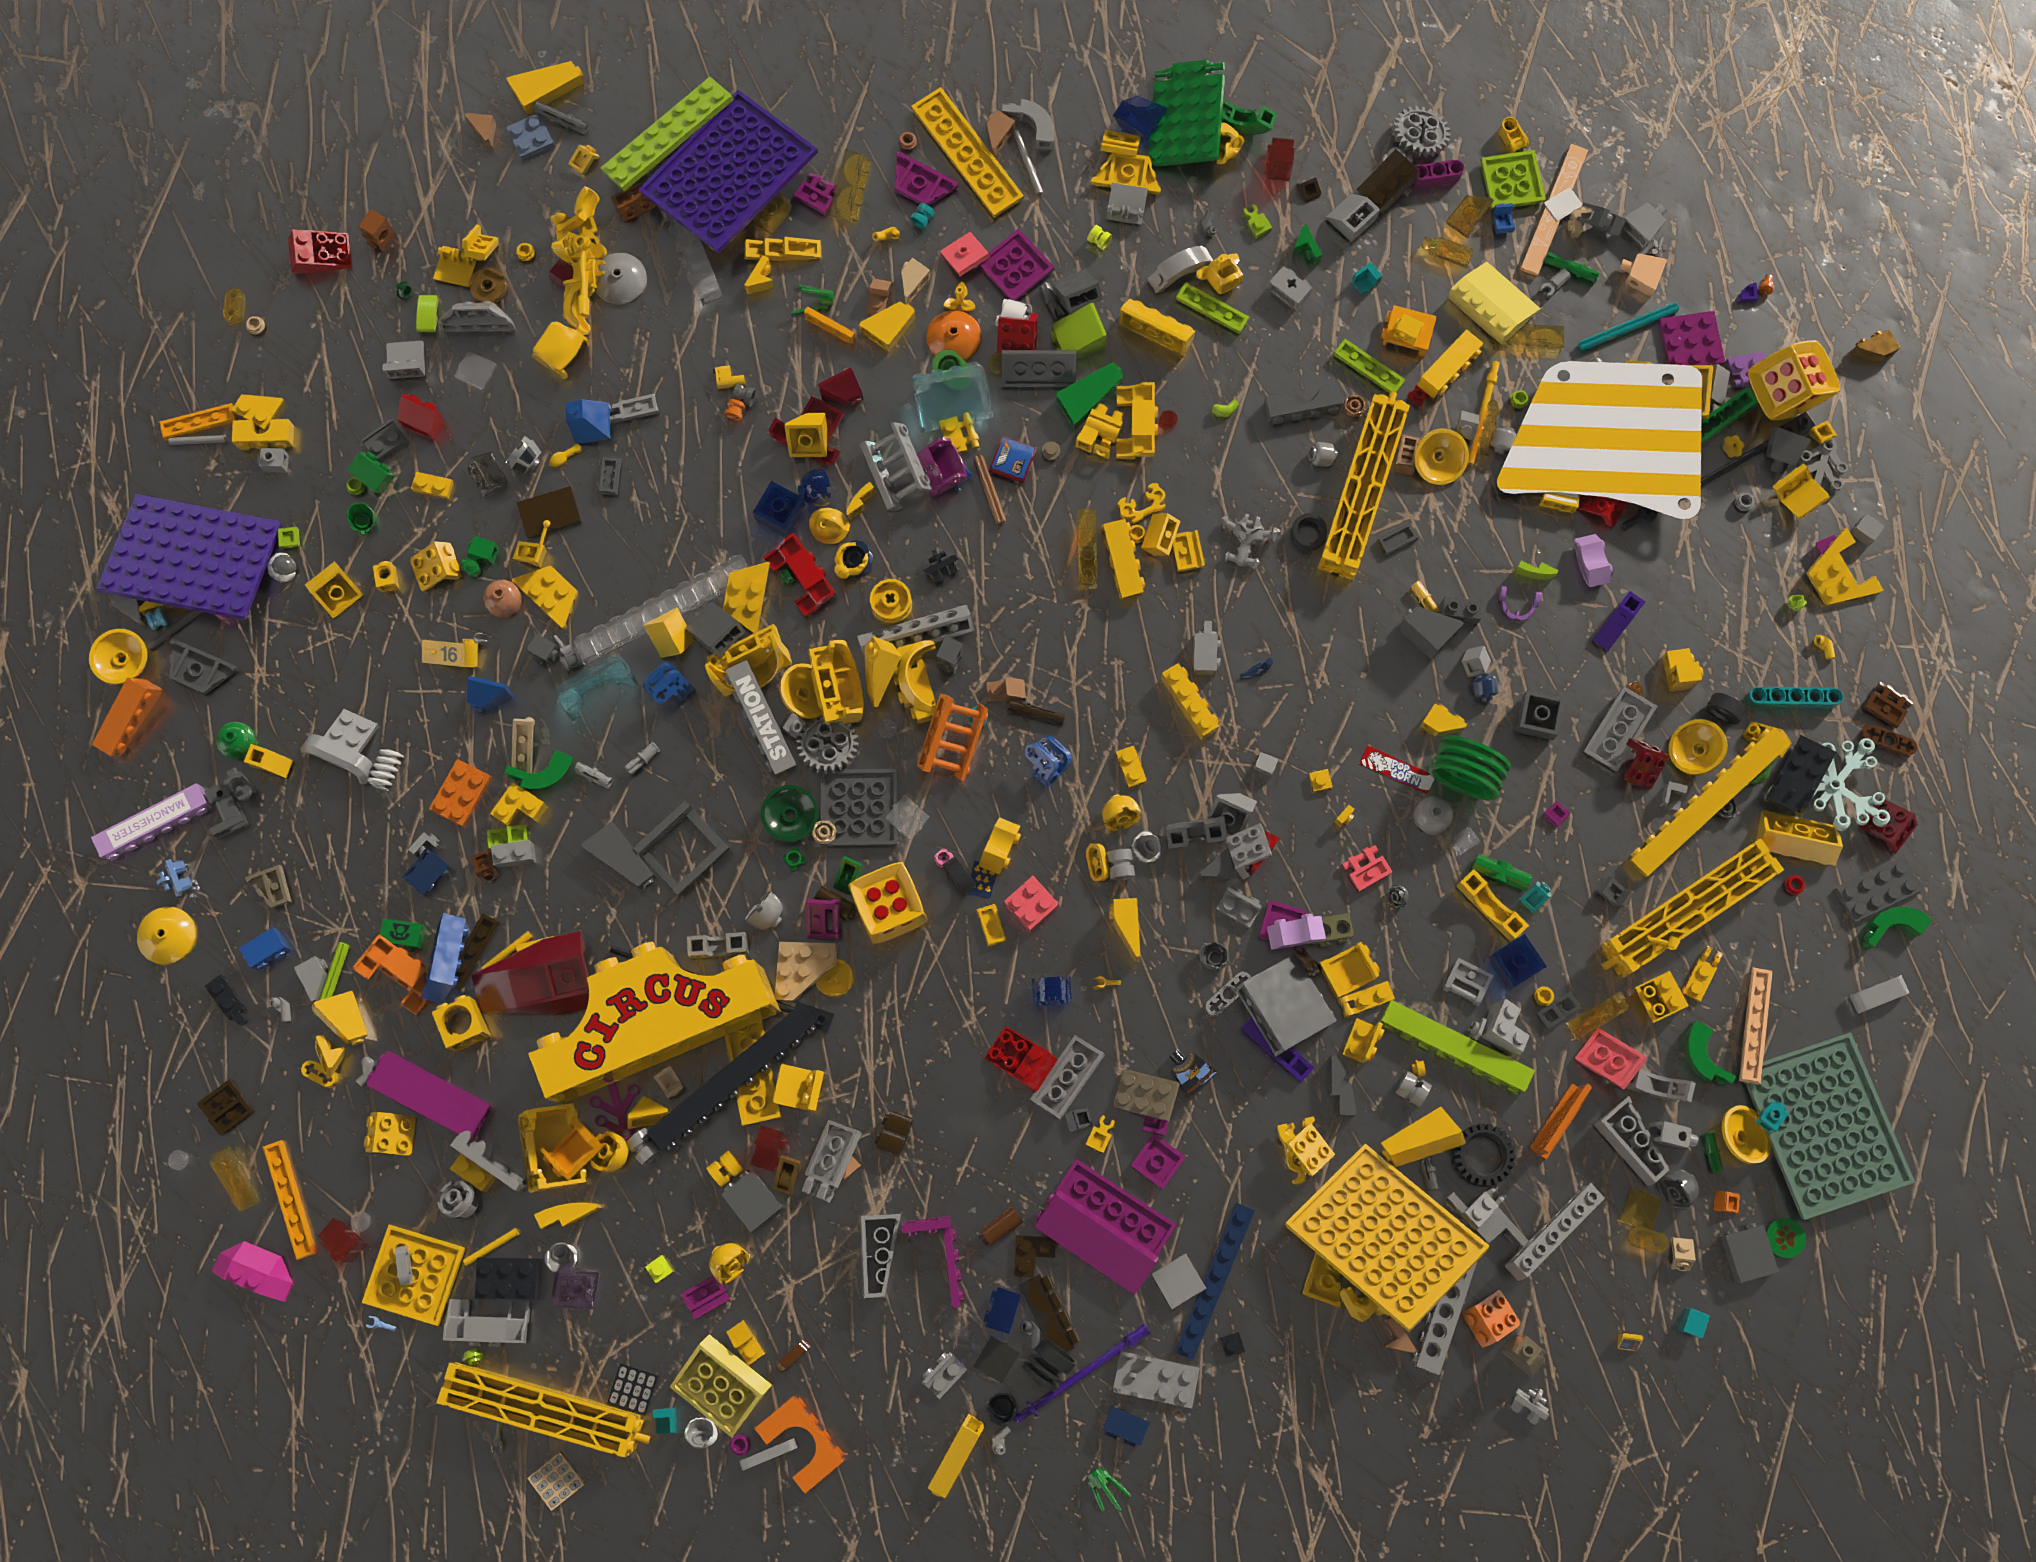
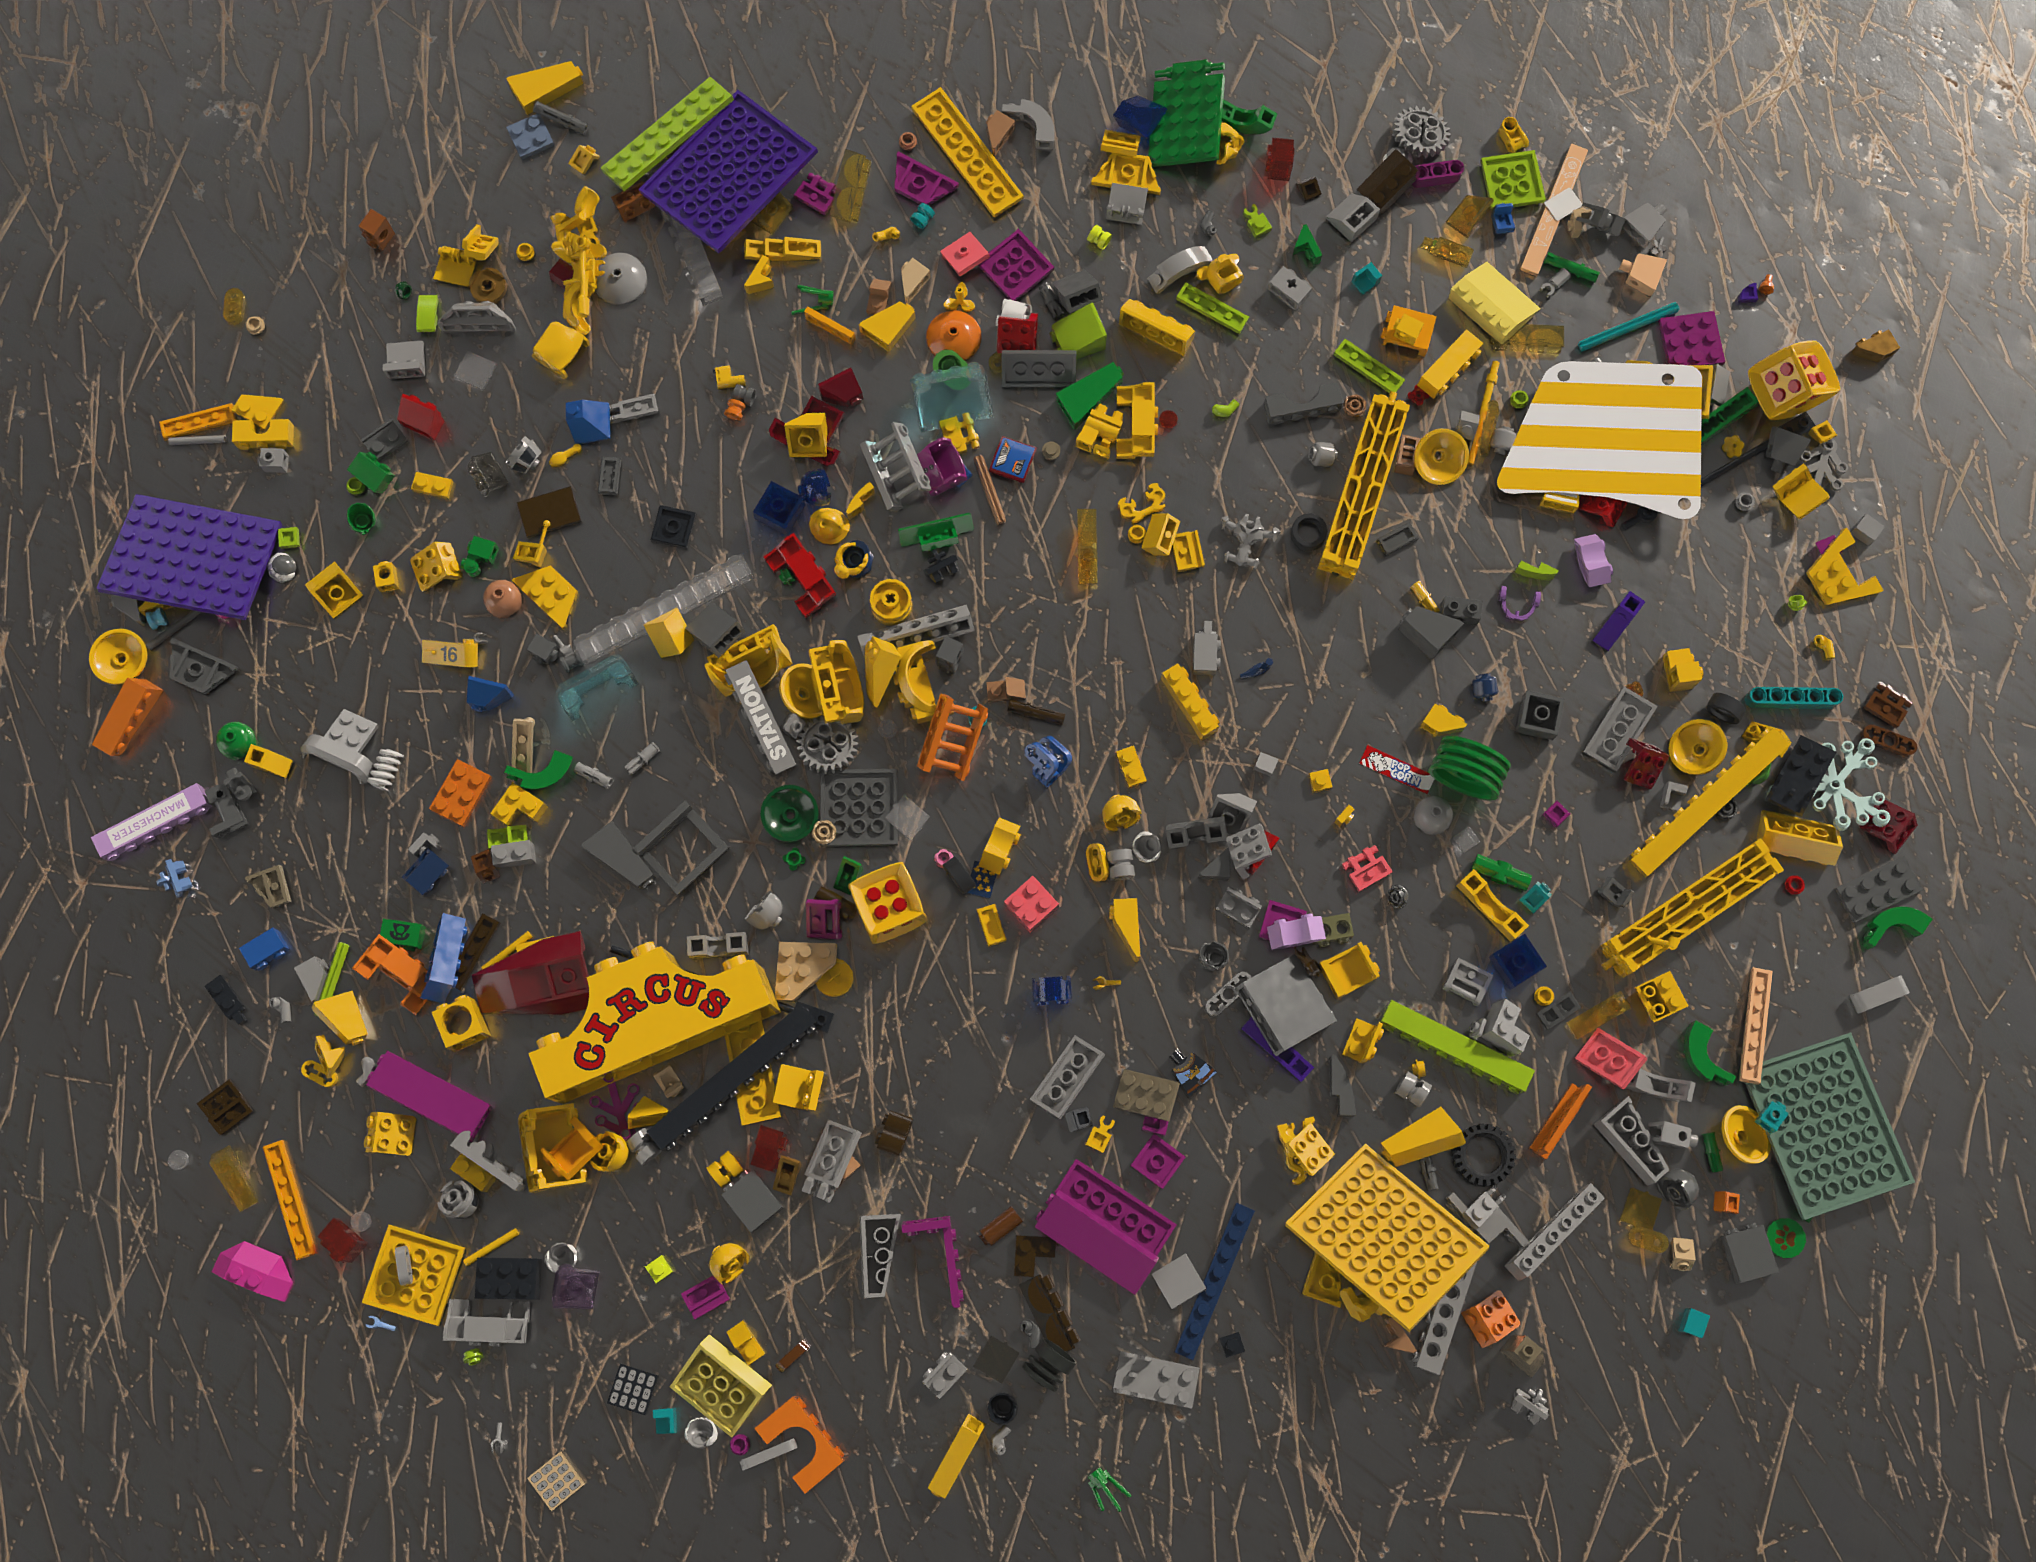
(177, 938): yellow dish -> none
(318, 251): red slope -> none
(484, 127): medium nougat slope -> none
(542, 1409): yellow piece -> none
(565, 1214): yellow slope -> none
(669, 683): blue piece -> none
(673, 527): none -> black tile
(746, 594): yellow wing -> none
(936, 533): none -> green bracket
(1002, 1310): clear blue brick -> none
(1021, 1058): red slope -> none
(1027, 161): light grey bar -> none
(1123, 558): yellow wedge -> none
(1126, 1426): dark blue brick -> none
(1130, 1340): dark purple bar -> none
(1366, 999): yellow plate -> none
(1476, 661): light grey panel -> none
(1629, 1341): slope -> none
(1701, 975): yellow hinge -> none
(1740, 365): medium lavender plate -> none

